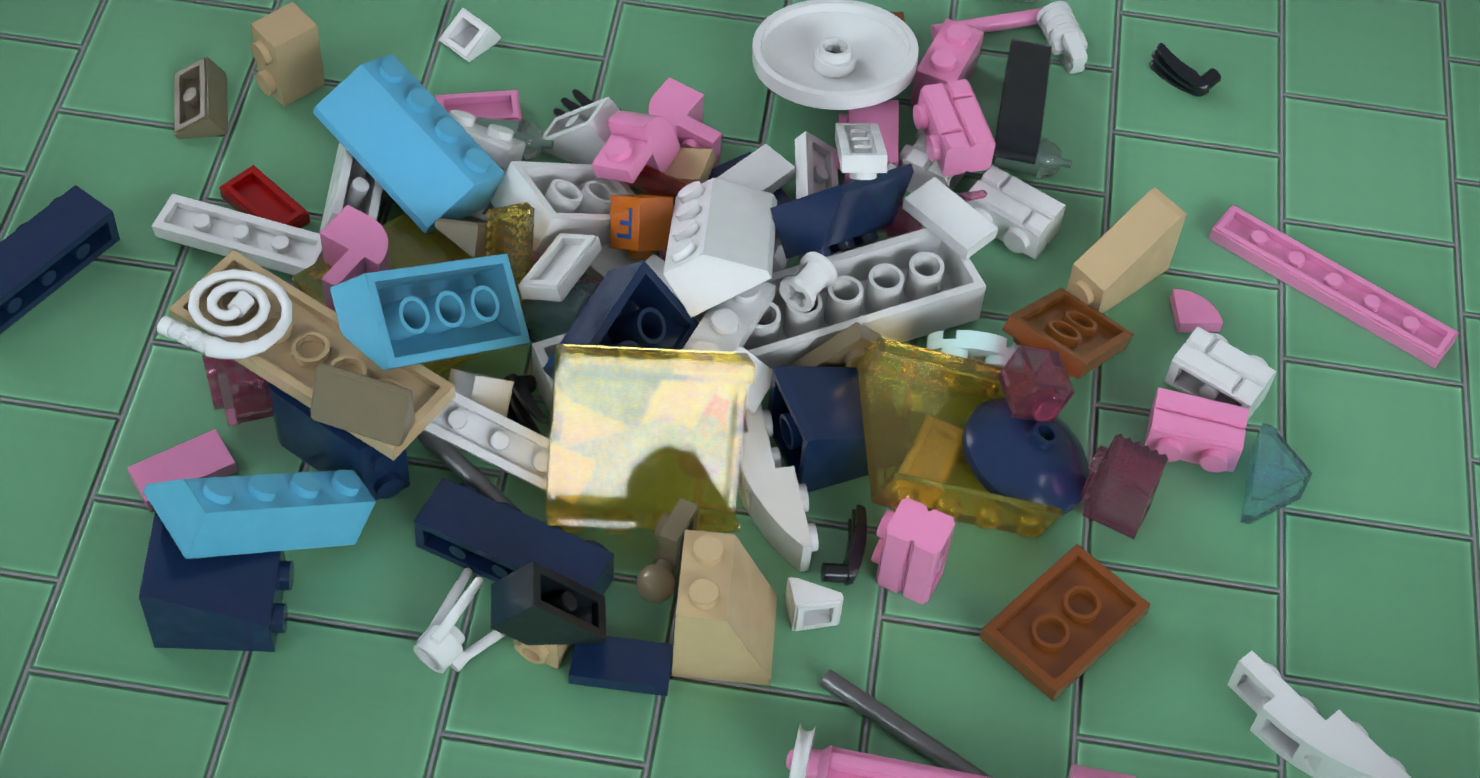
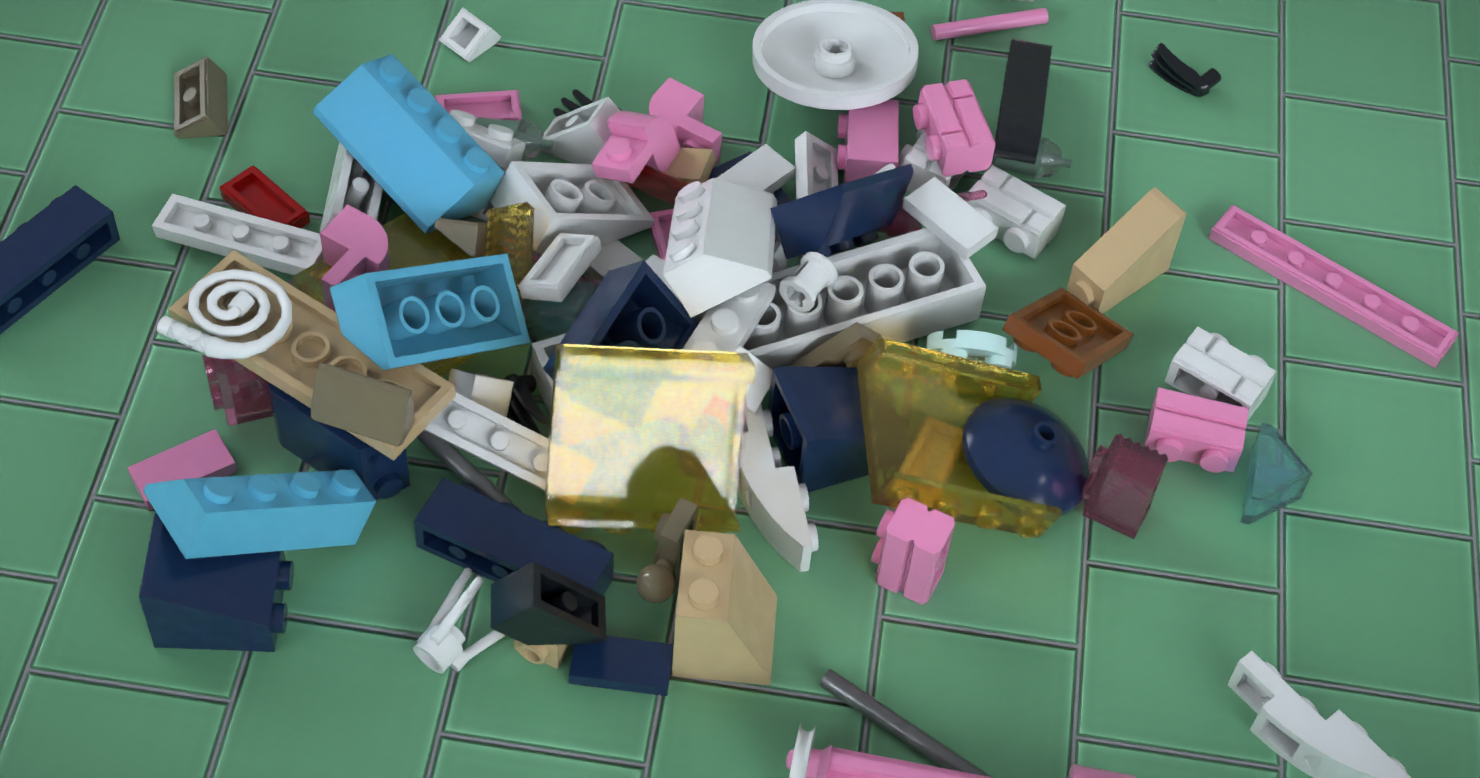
(287, 54): tan brick -> none
(640, 224): orange brick -> none
(812, 605): white slope -> none
(856, 544): black piece -> none
(861, 150): white plate -> none
(949, 58): bright pink brick -> none
(1035, 384): clear pink brick -> none
(1064, 35): white hinge -> none
(1064, 622): dark orange plate -> none
(1193, 311): bright pink tile -> none

